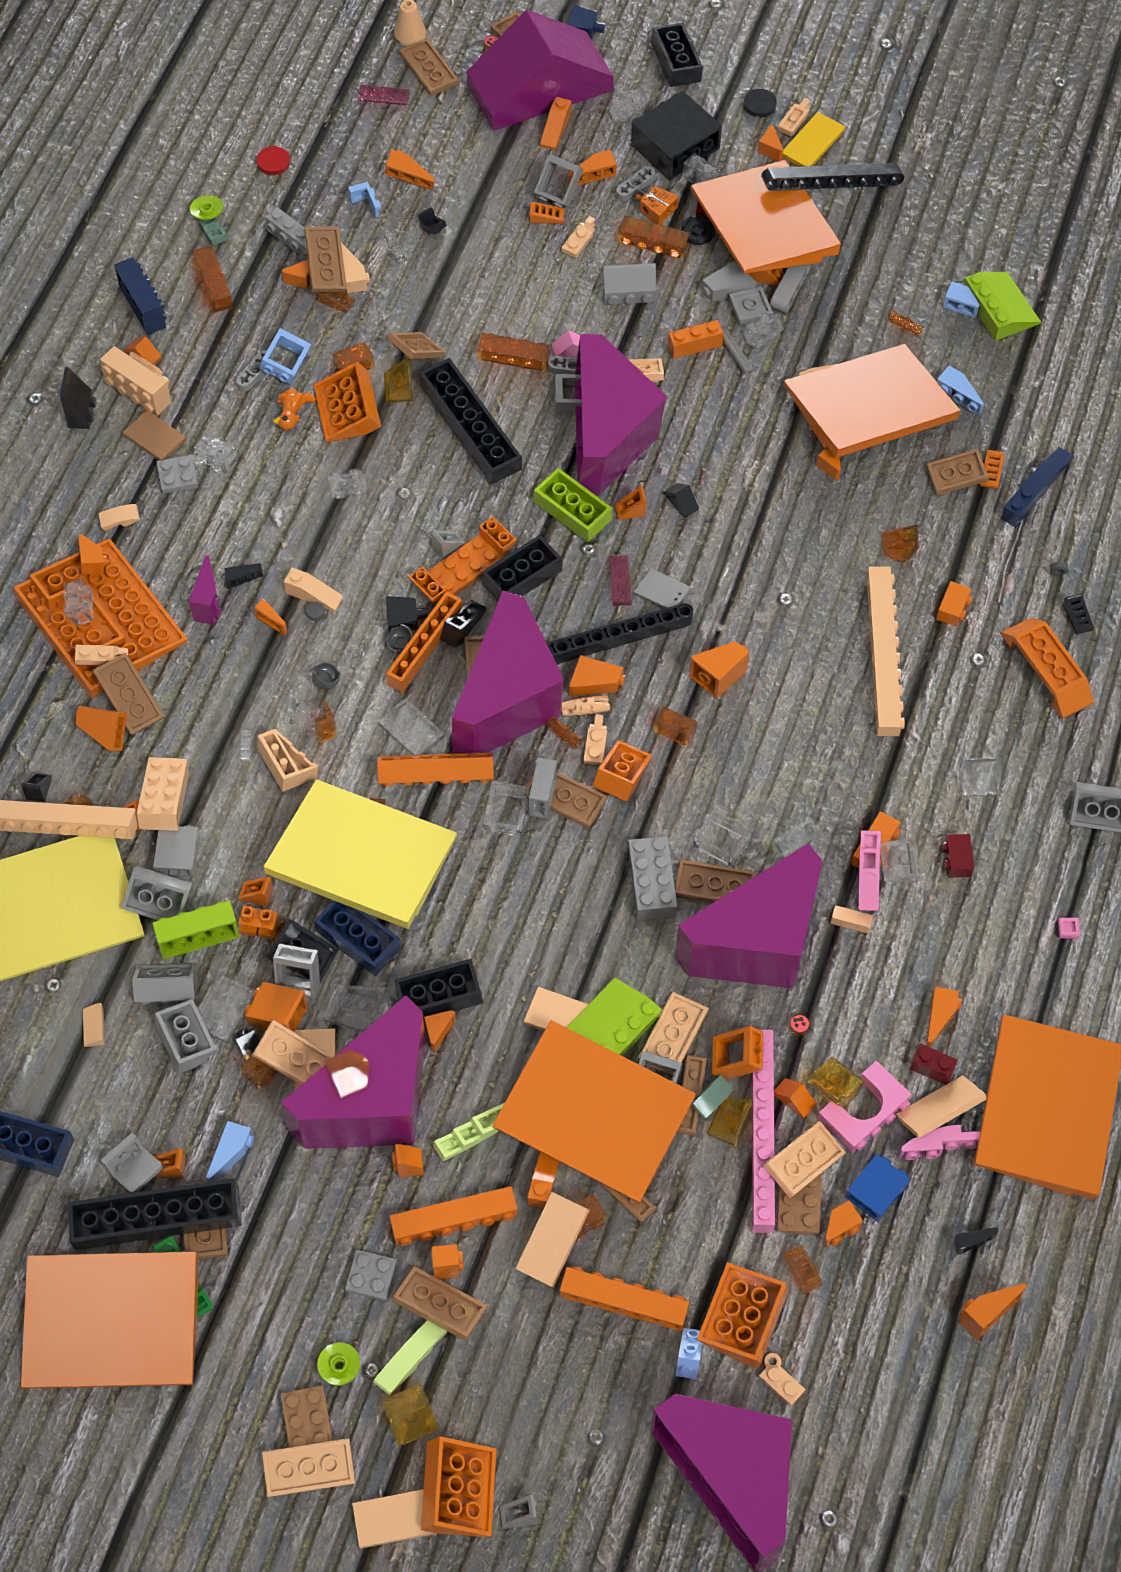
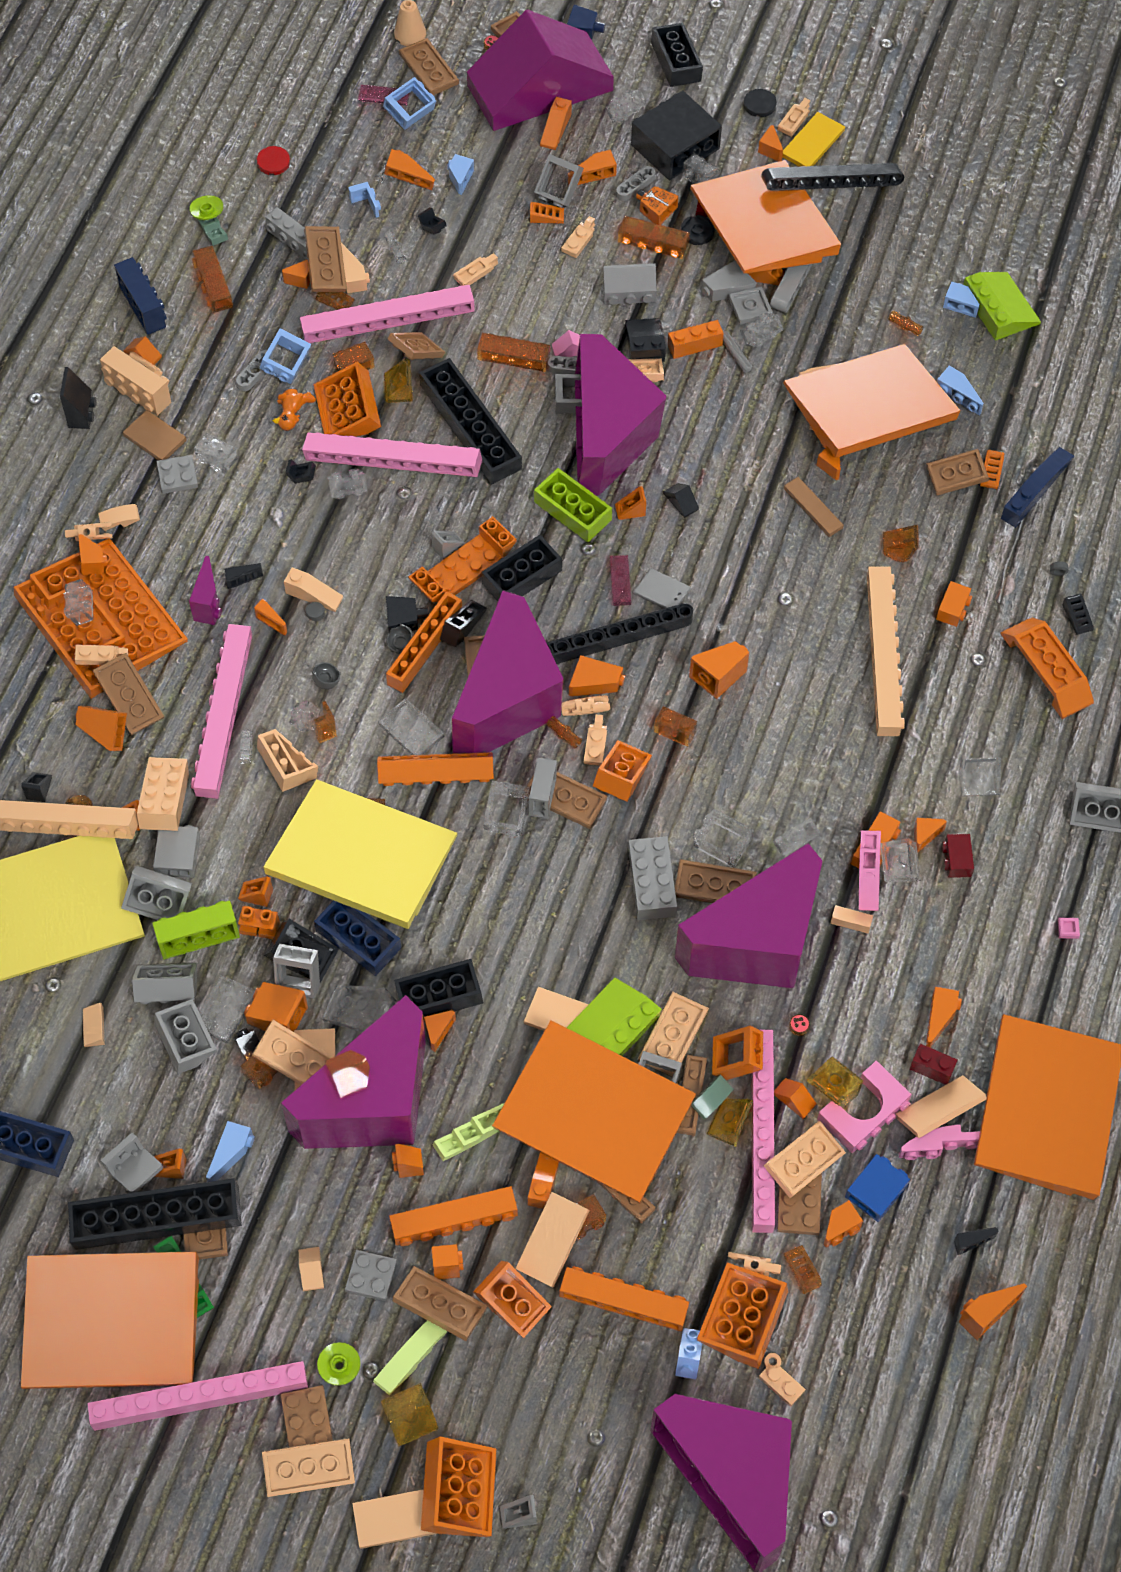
(94, 531): none -> light nougat hinge
(197, 1396): none -> bright pink brick
(222, 712): none -> bright pink brick
(300, 472): none -> black bracket
(311, 1269): none -> light nougat slope
(387, 314): none -> bright pink brick
(392, 454): none -> bright pink brick
(399, 113): none -> light blue window
(460, 171): none -> light blue slope
(476, 270): none -> light nougat hinge
(512, 1298): none -> orange slope
(645, 339): none -> black slope
(764, 1264): none -> light nougat hinge
(813, 506): none -> medium nougat tile
(927, 830): none -> orange slope

